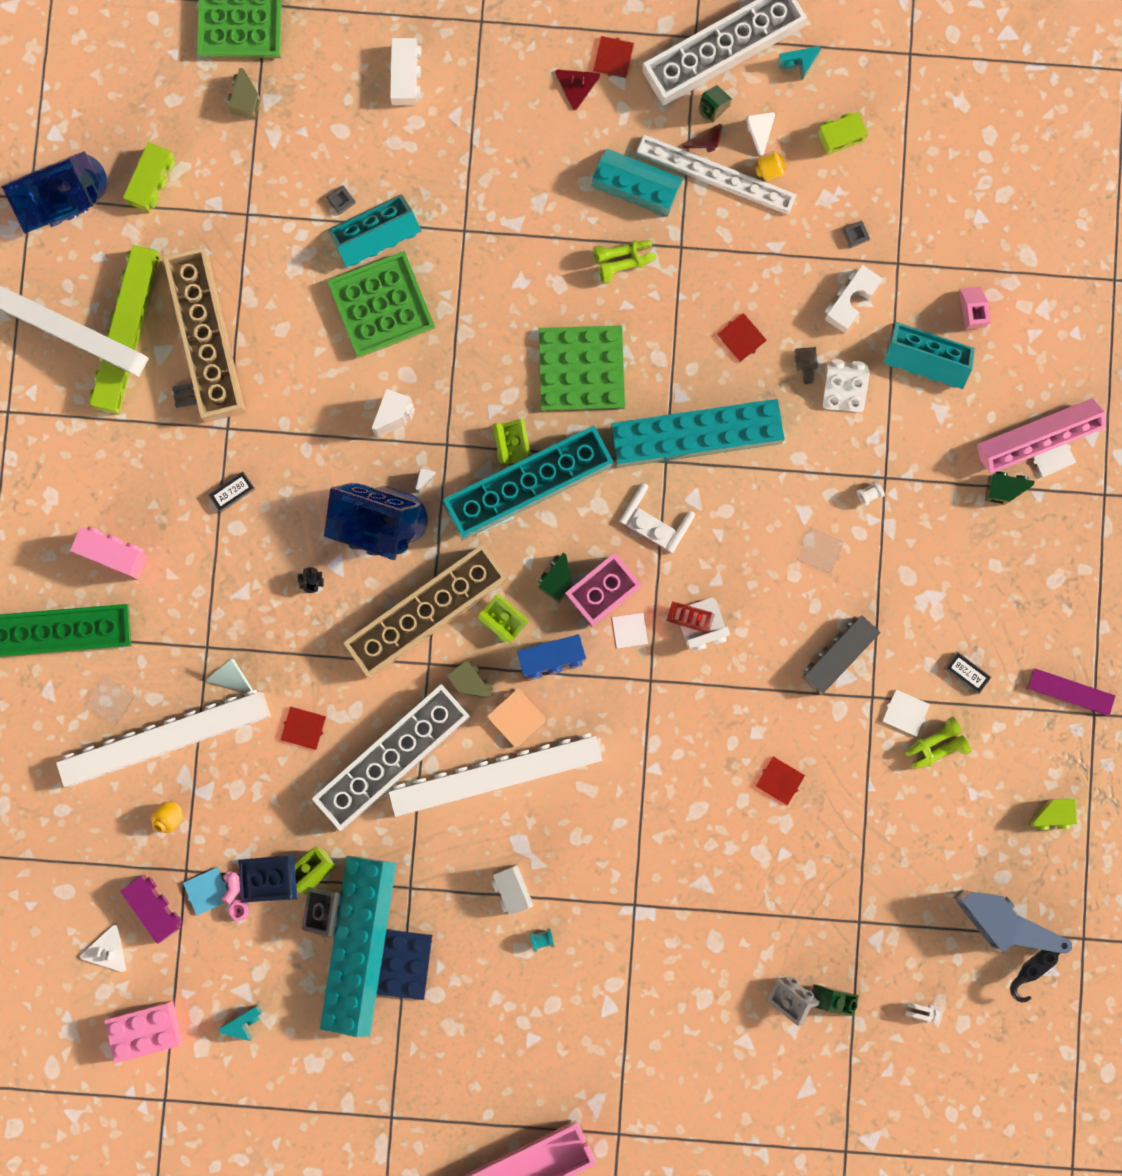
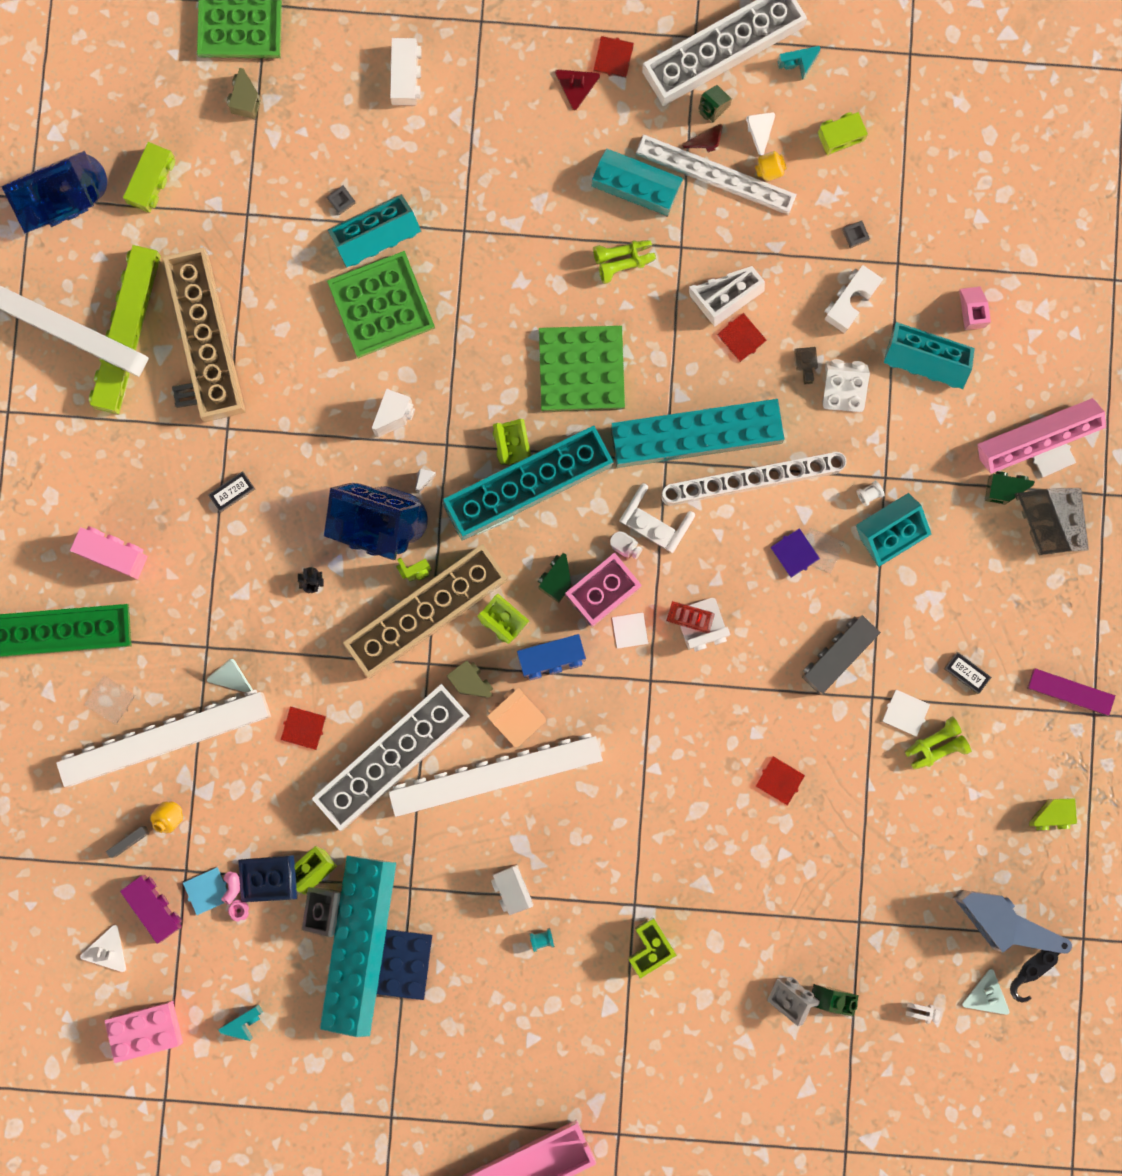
(127, 842): none -> dark grey tile
(416, 571): none -> lime bracket
(625, 545): none -> white arm
(657, 949): none -> lime brick
(727, 294): none -> white wedge
(761, 472): none -> white beam
(795, 553): none -> dark purple piece
(894, 529): none -> teal slope
(987, 996): none -> light aqua piece
(1055, 520): none -> clear smoke wedge

